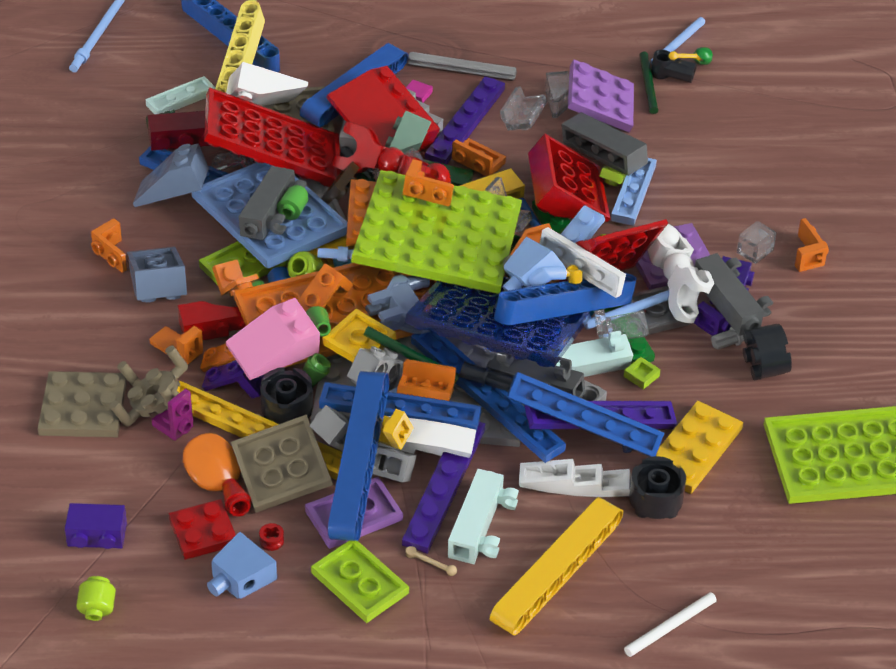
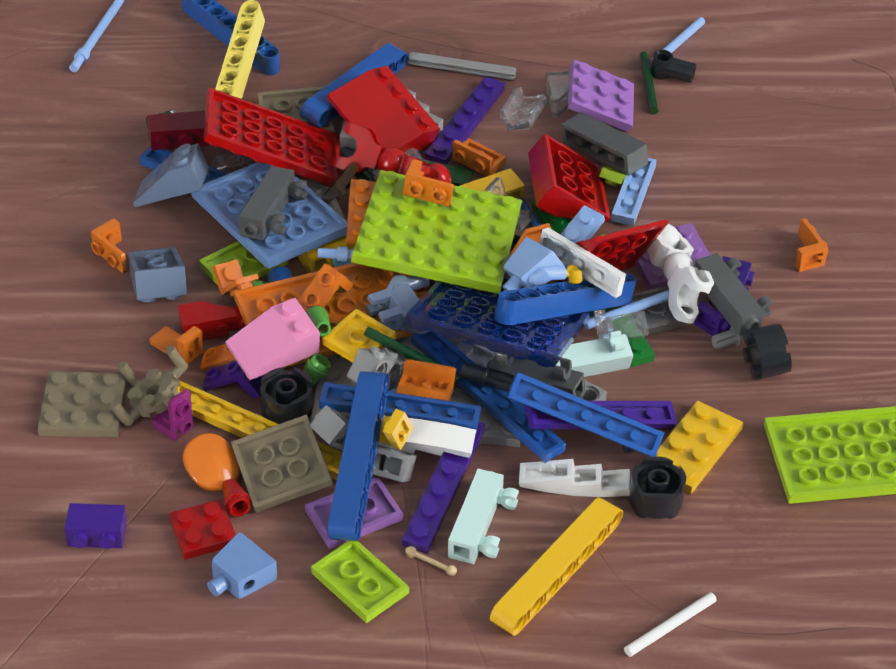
(96, 598): lime head -> none
(180, 96): light aqua tile -> none
(263, 85): white slope -> none
(271, 543): red bush -> none
(293, 202): bright green brick -> none
(303, 263): lime head -> none
(409, 132): sand green slope -> none
(422, 90): dark pink tile -> none
(642, 373): lime plate -> none
(700, 53): hinge -> none
(756, 242): clear brick -> none

